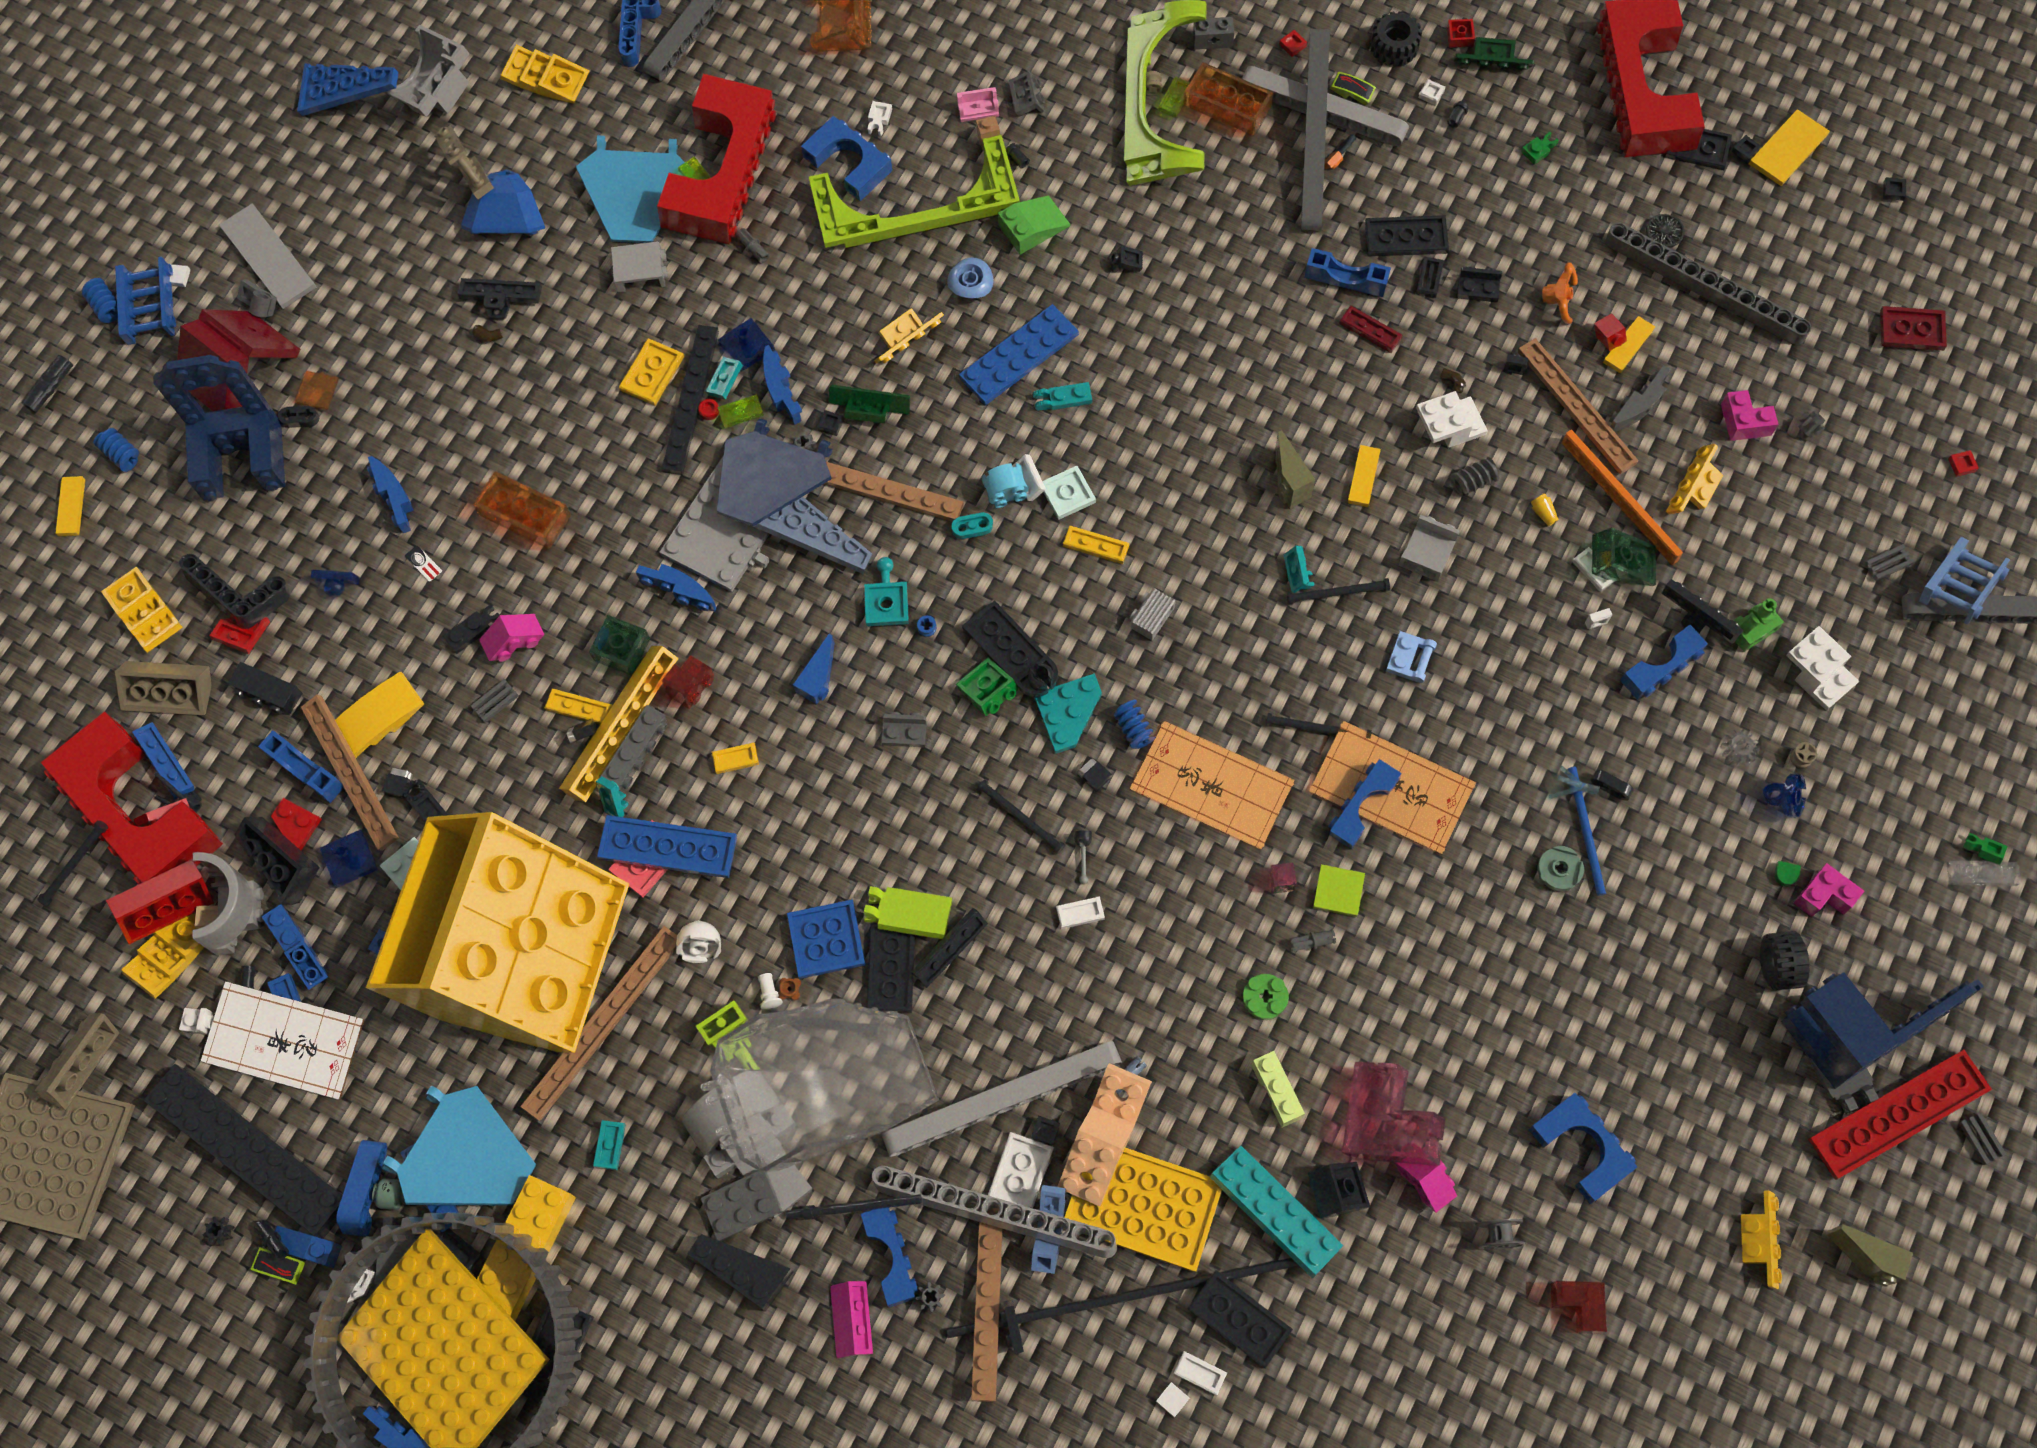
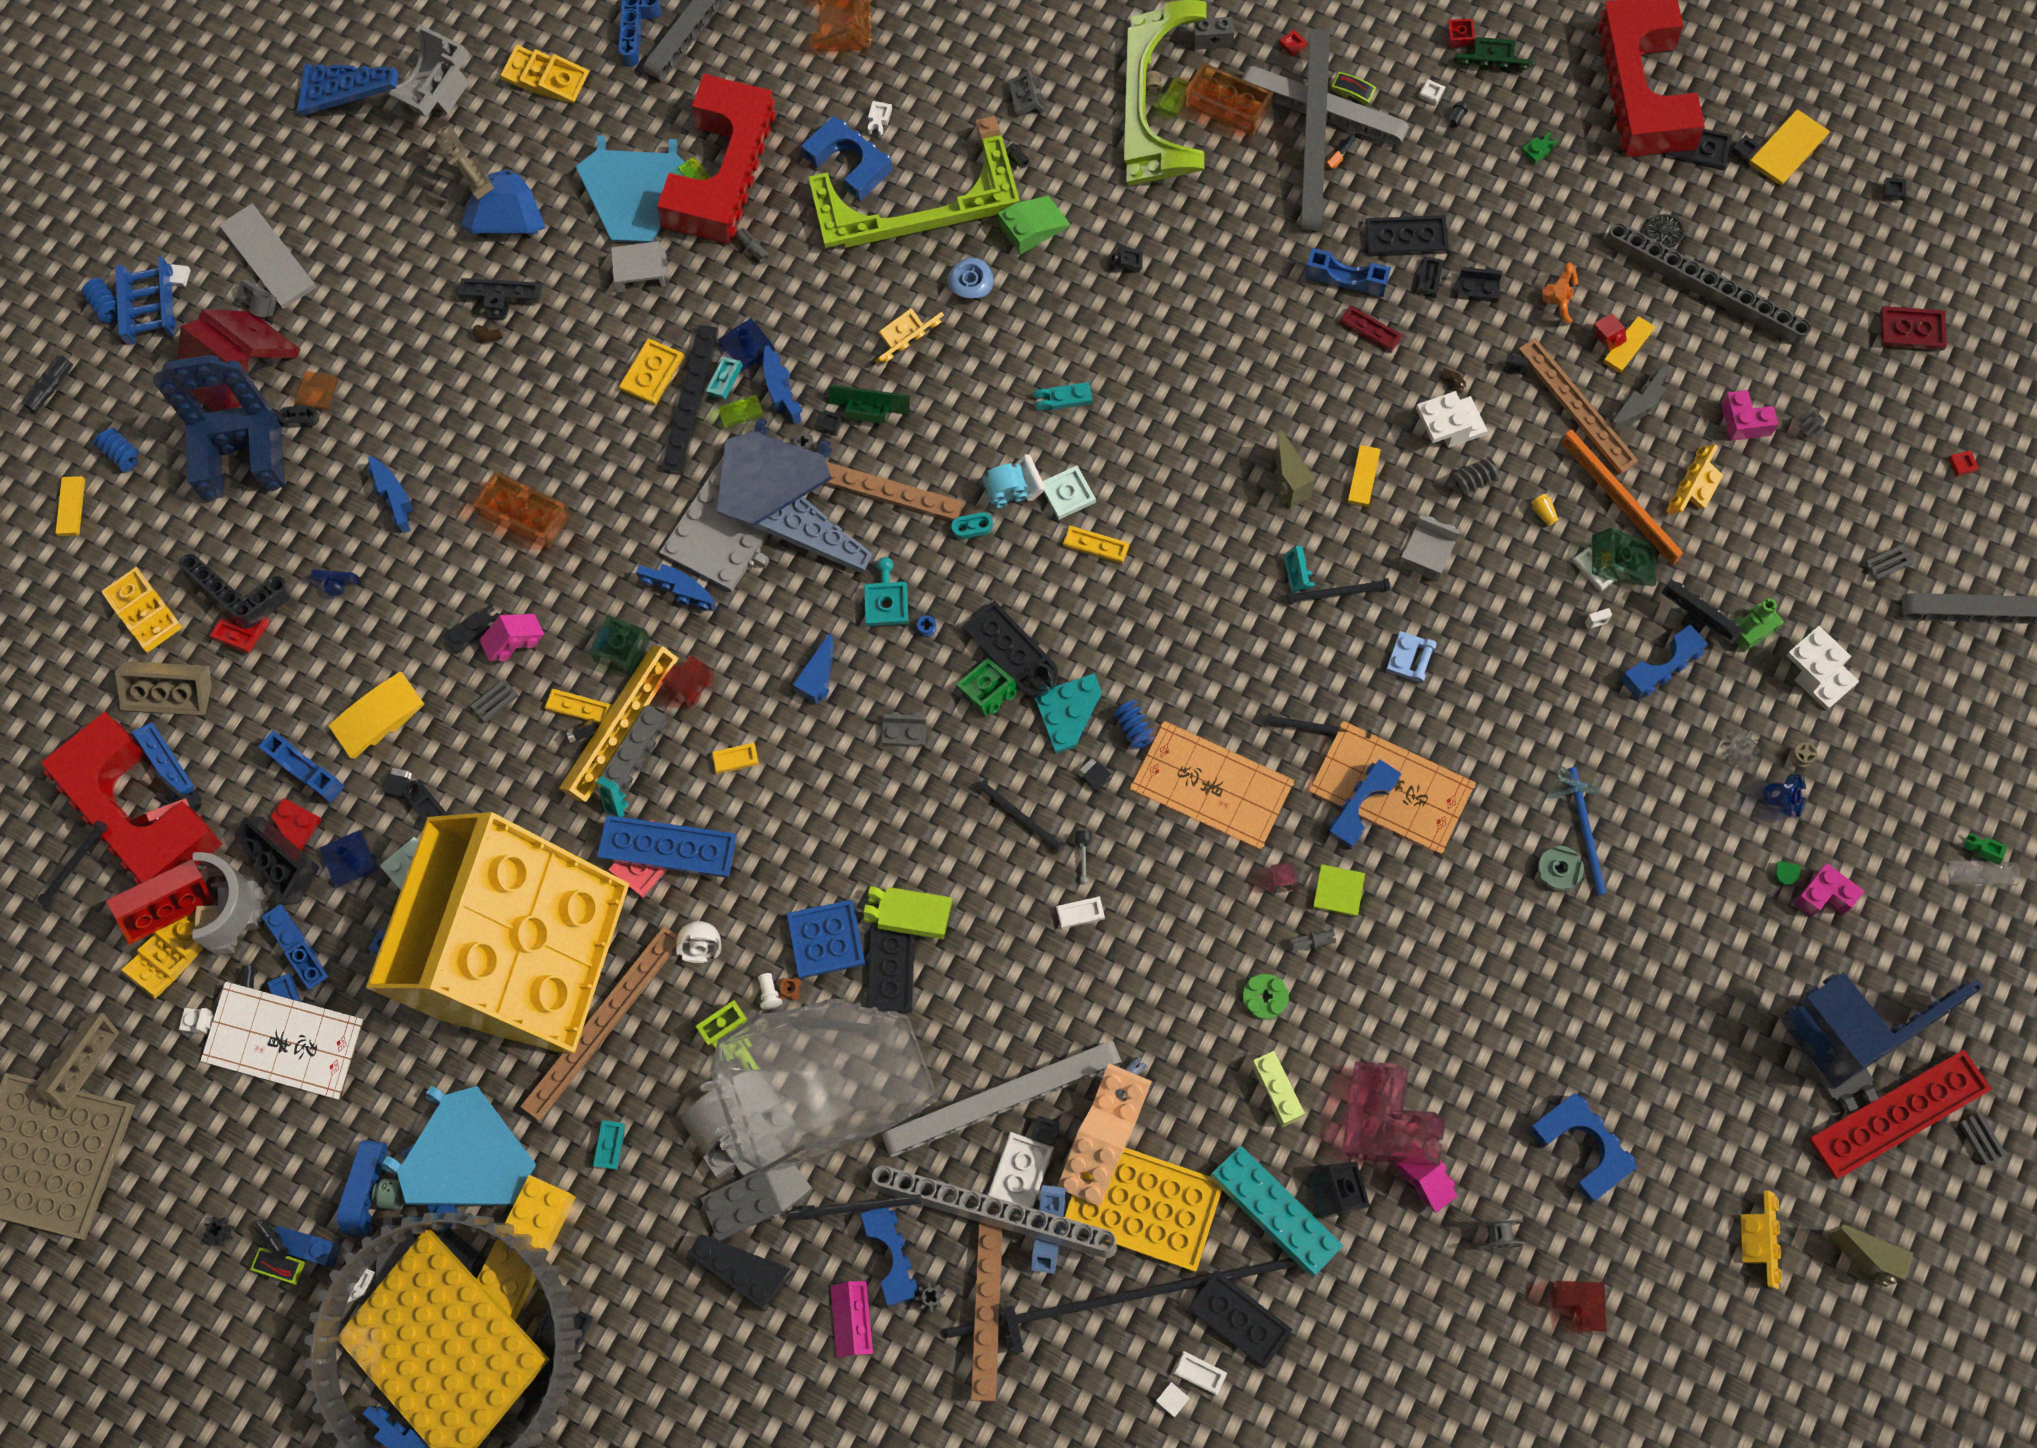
(247, 1150): black brick -> none
(264, 689): black brick -> none
(349, 772): medium nougat plate -> none
(423, 563): sticker -> none
(708, 409): red tile -> none
(949, 947): black tile -> none
(977, 104): bright pink hinge -> none
(1018, 354): blue plate -> none
(1152, 614): light grey brick -> none
(1398, 26): black tyre -> none
(1612, 785): black beam -> none
(1784, 960): black tyre -> none
(1951, 565): medium blue fence -> none

